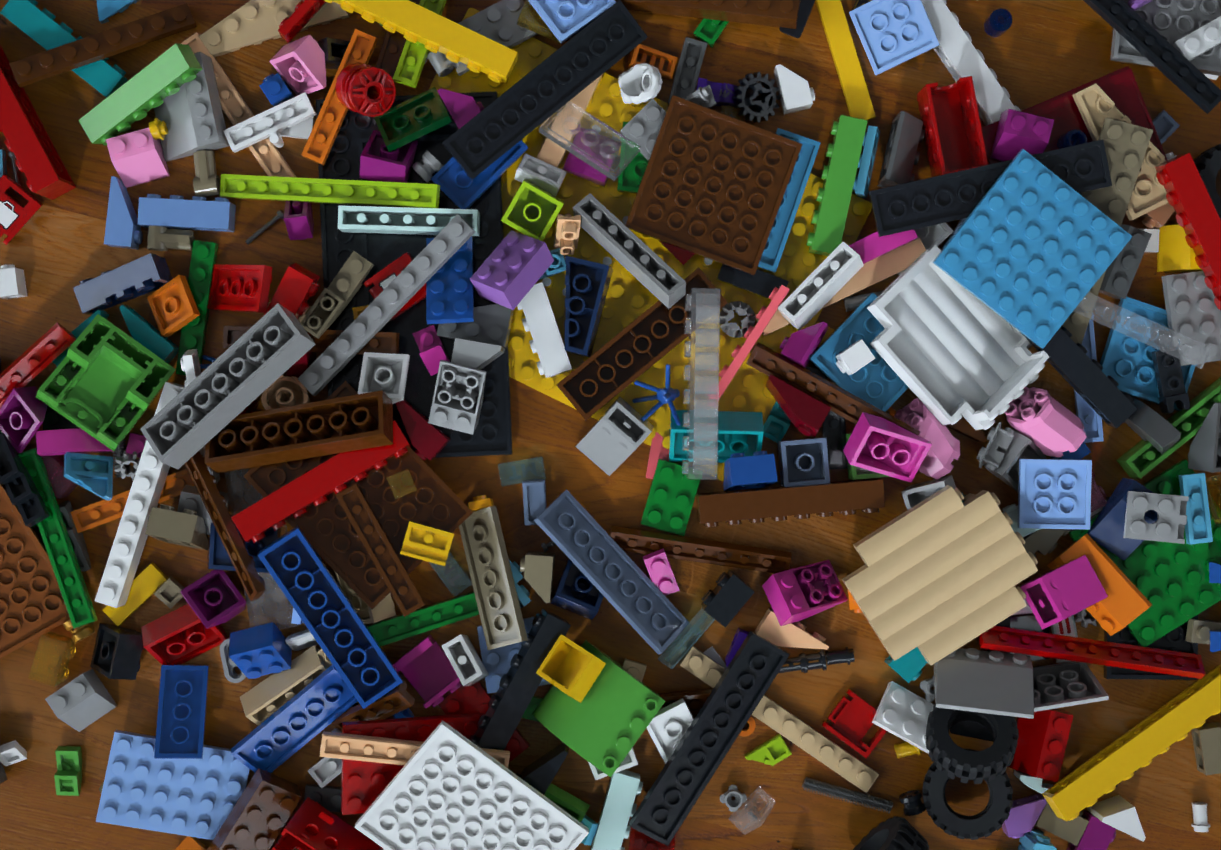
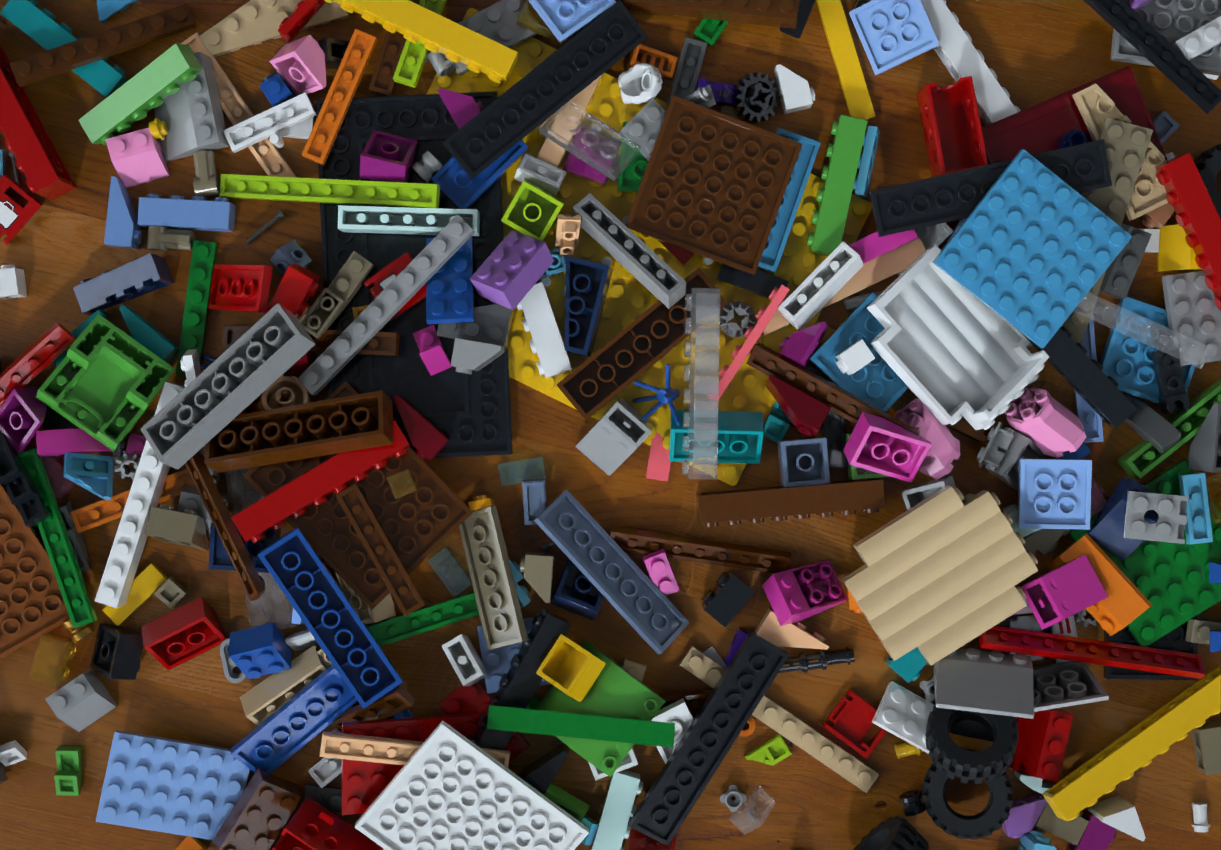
(173, 306): orange plate -> none
(181, 712): blue plate -> none
(214, 598): magenta slope -> none
(288, 255): none -> sand blue brick
(299, 220): magenta slope -> none
(365, 89): red wheel -> none
(384, 373): white slope -> none
(412, 119): dark green plate -> none
(427, 543): yellow plate -> none
(429, 671): dark pink panel -> none
(457, 397): light grey slope -> none
(581, 726): none -> green tile
(669, 498): green plate -> none
(686, 639): clear light blue tile -> none
(749, 472): blue slope -> none
(847, 794): dark grey axle -> none
(901, 150): dark grey slope -> none
(998, 22): clear blue brick -> none
(1019, 132): magenta slope -> none

